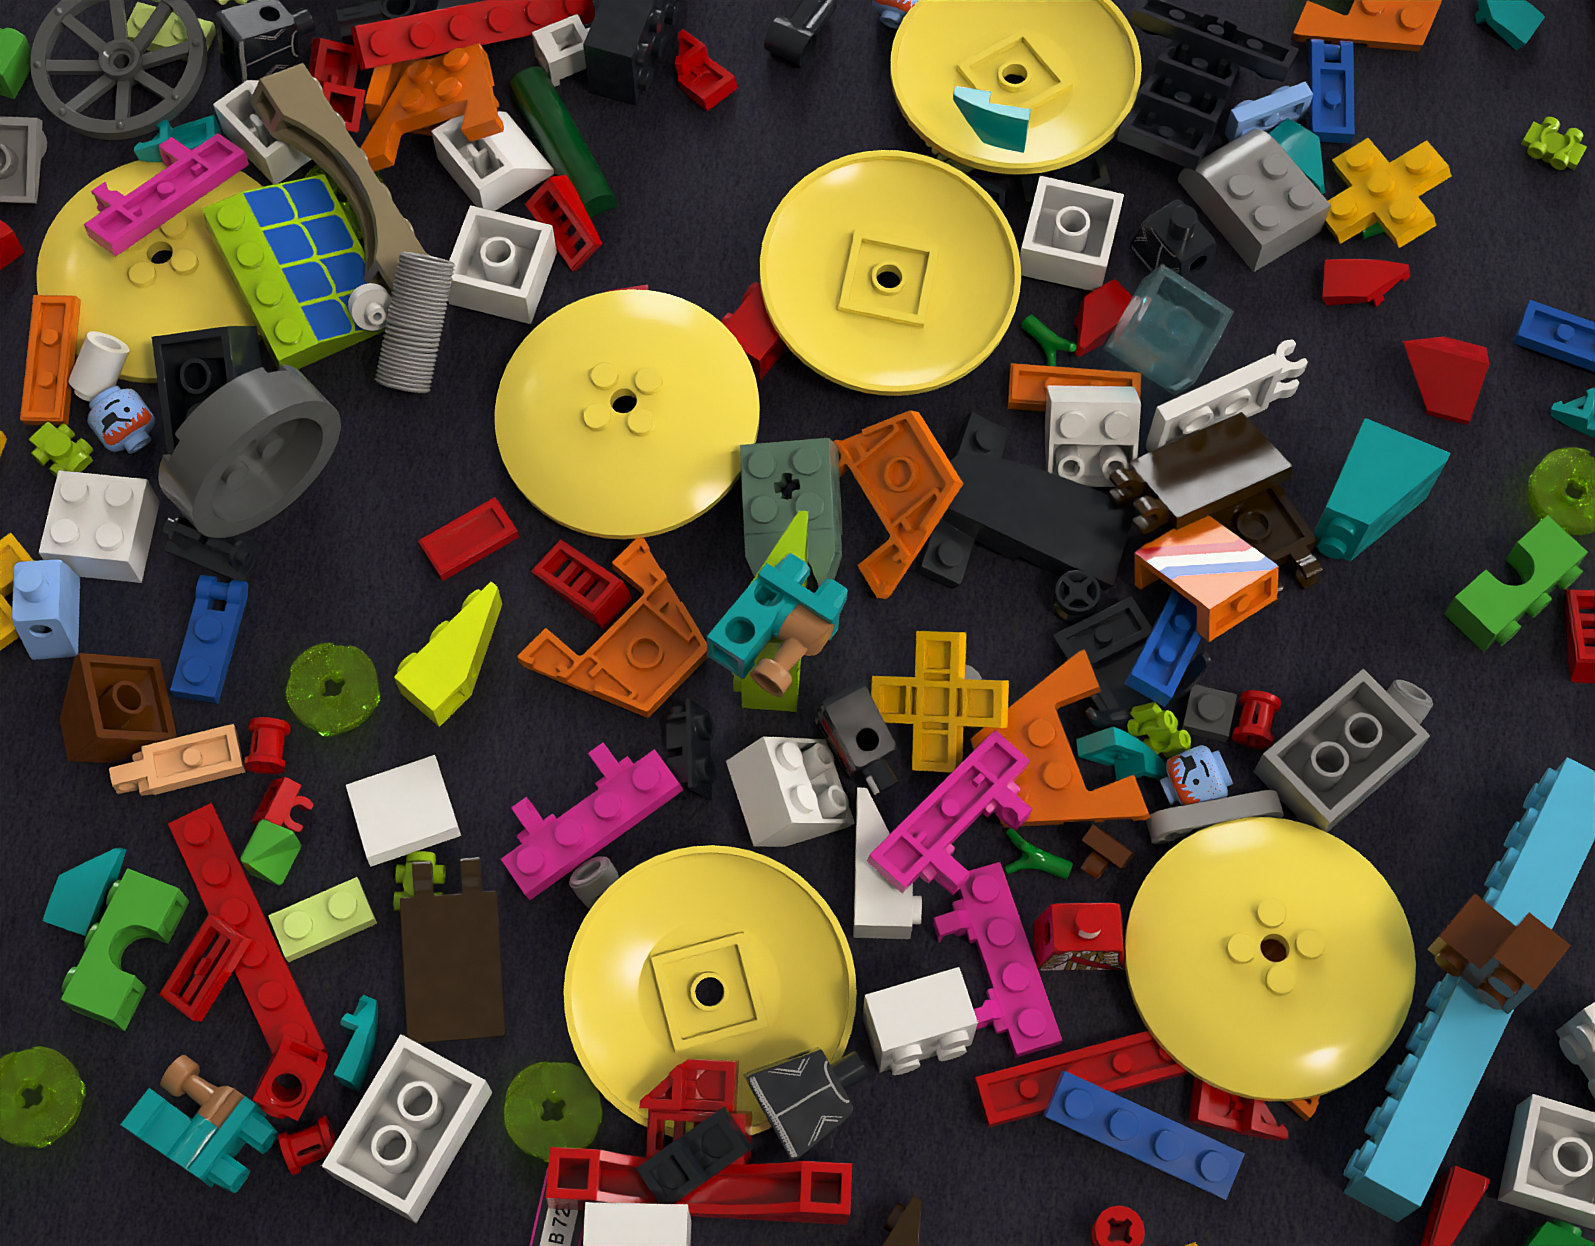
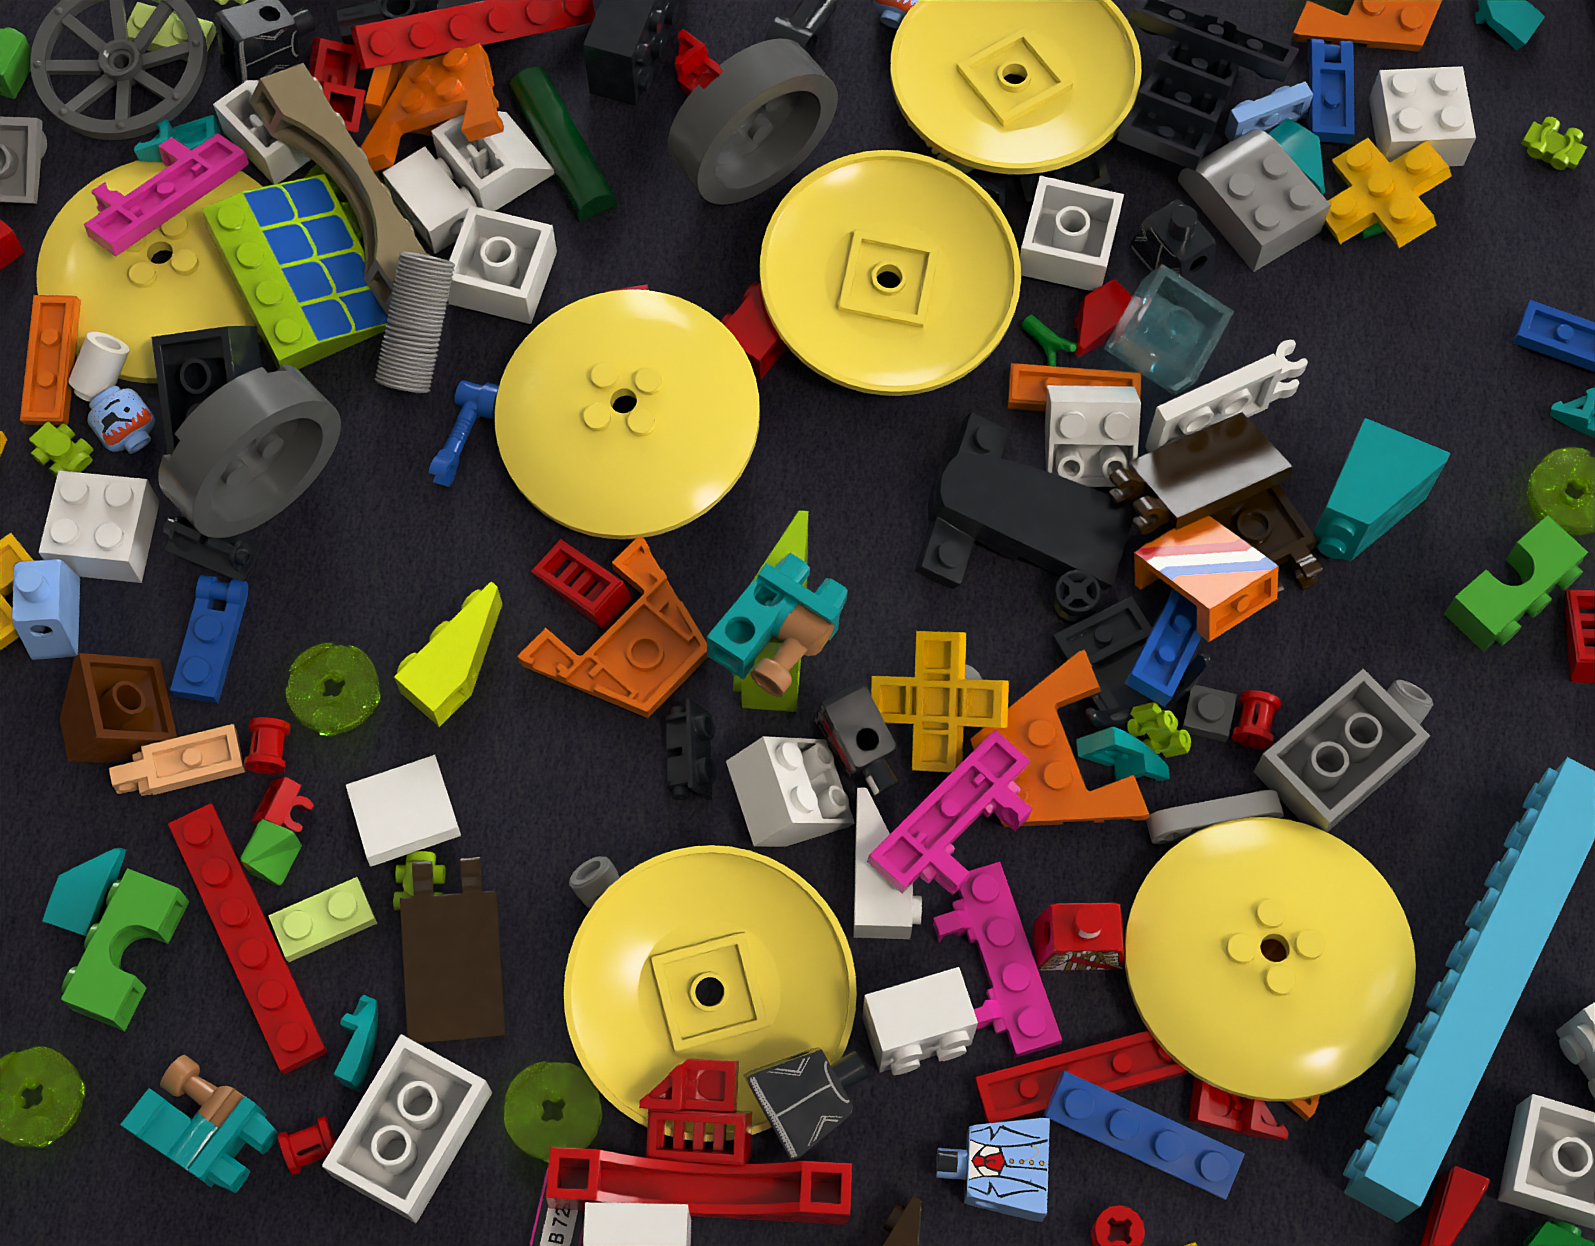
(211, 972): red tile -> none
(293, 1058): red brick -> none
(369, 306): white tile -> none
(429, 197): none -> white brick
(468, 539): red tile -> none
(475, 402): none -> blue brick
(542, 207): red slope -> none
(561, 48): white brick -> none
(561, 844): dark pink hinge -> none
(694, 1157): black slope -> none
(752, 121): none -> dark grey brick
(768, 512): sand green brick -> none
(907, 486): orange wing -> none
(993, 123): teal slope -> none
(1002, 1167): none -> light blue torso
(1036, 858): green bar -> none
(1105, 851): reddish brown tile -> none
(1196, 777): light blue head -> none
(1360, 280): red slope -> none
(1420, 107): none -> white brick
(1448, 375): red slope -> none
(1496, 955): reddish brown brick -> none

